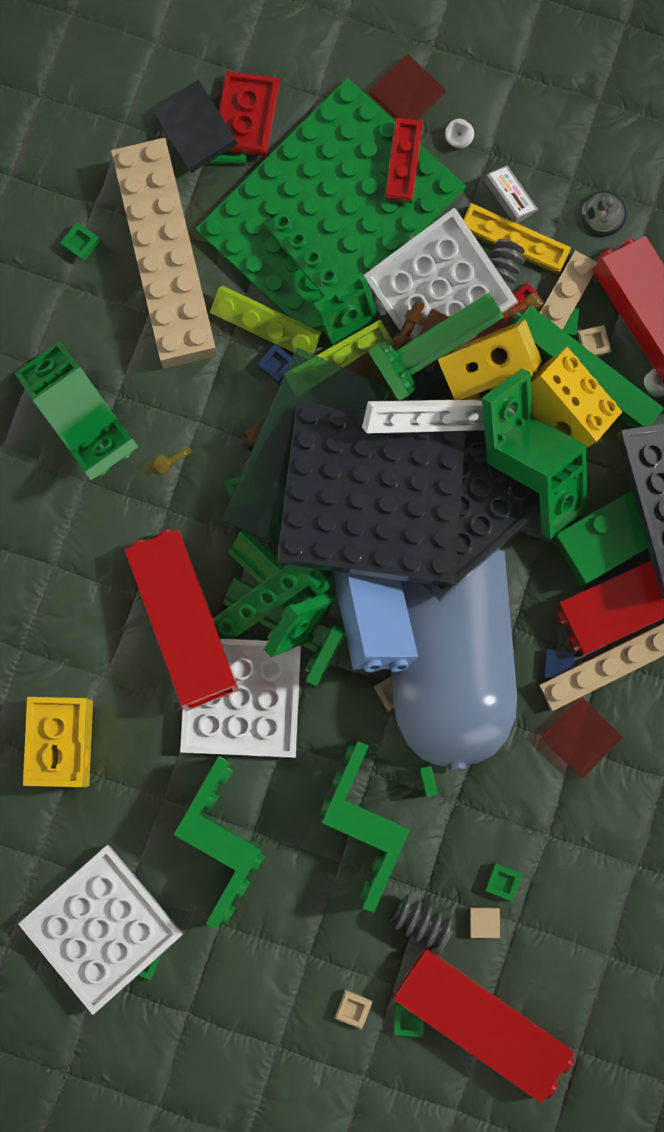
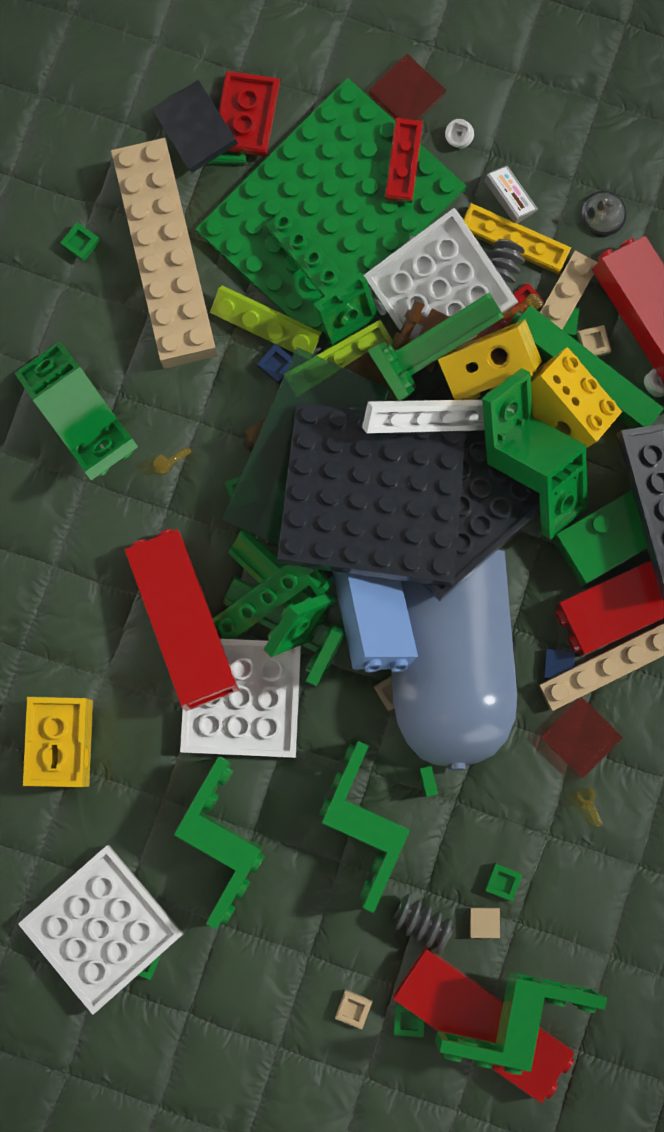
(519, 1023): none -> green bracket
(590, 806): none -> clear yellow hand

